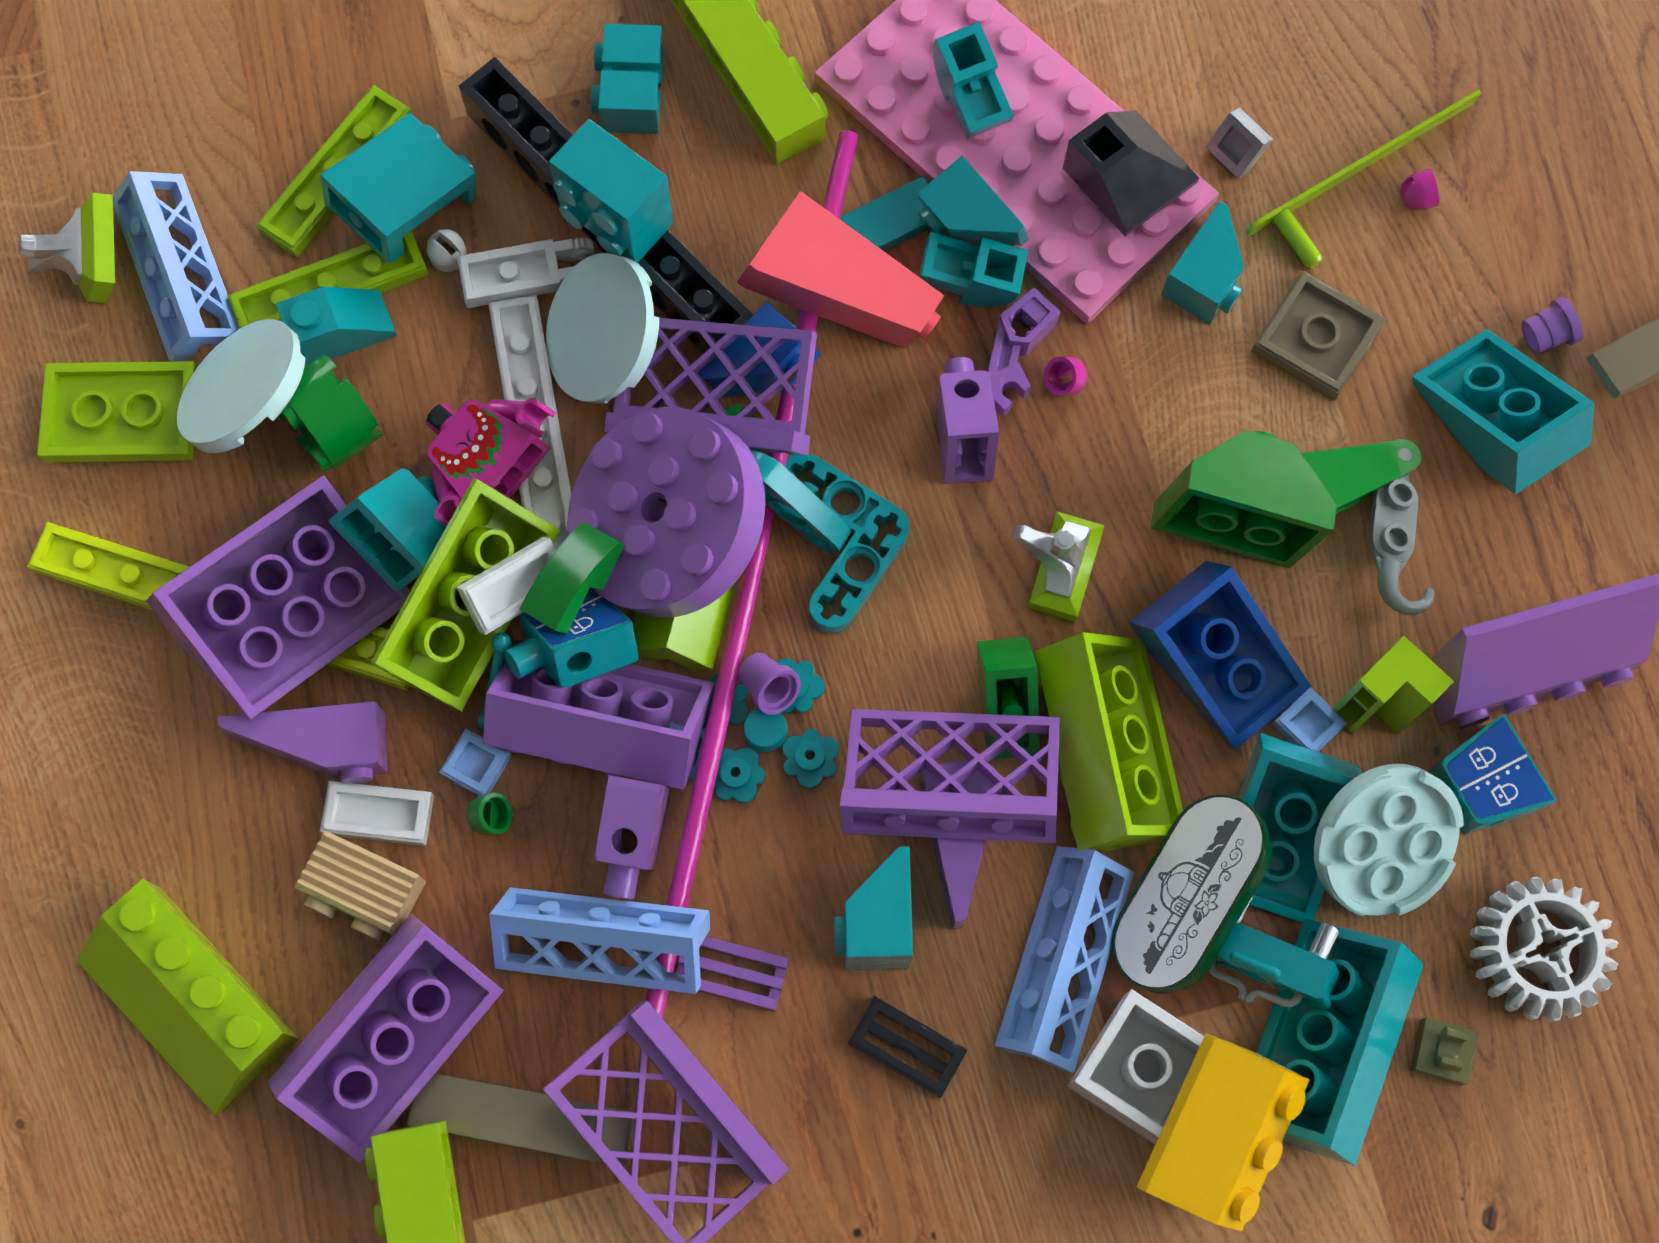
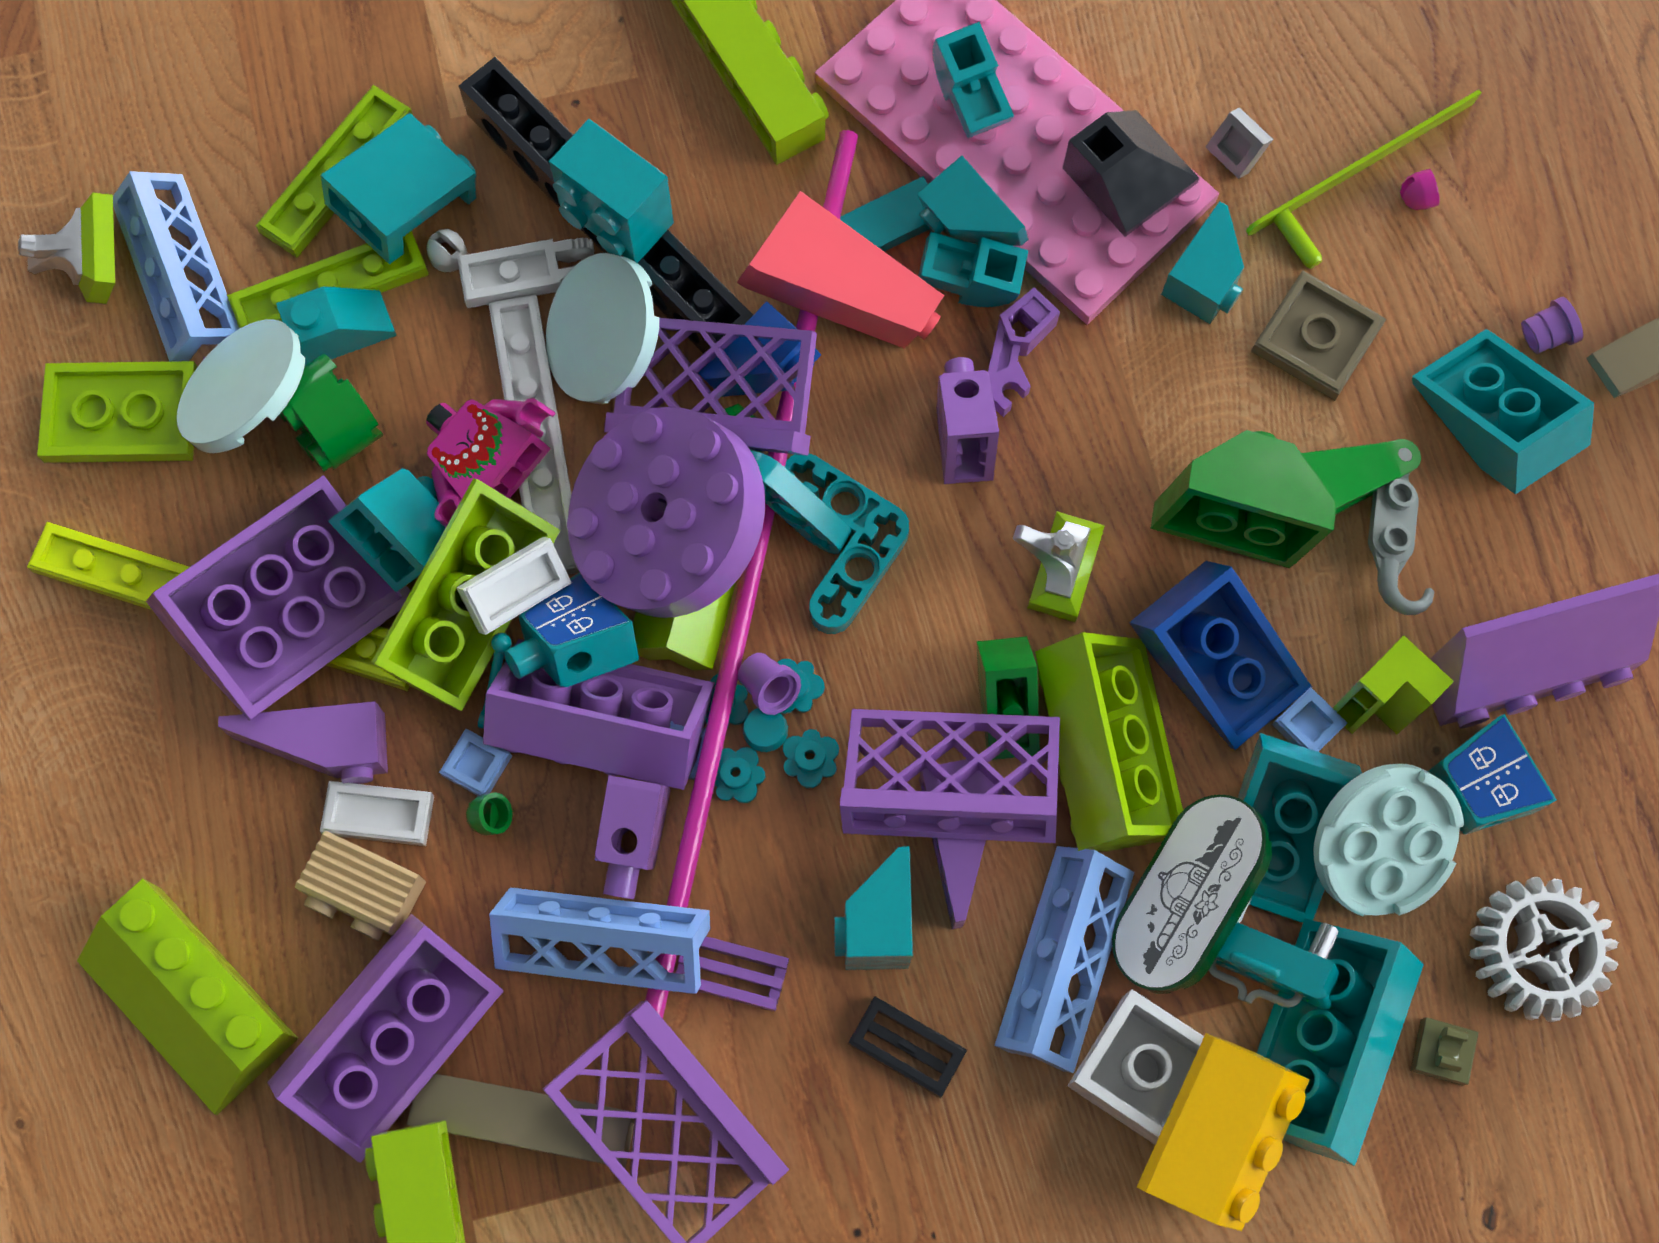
(577, 564): green slope -> none
(629, 79): teal piece -> none
(1061, 368): dark pink hinge -> none

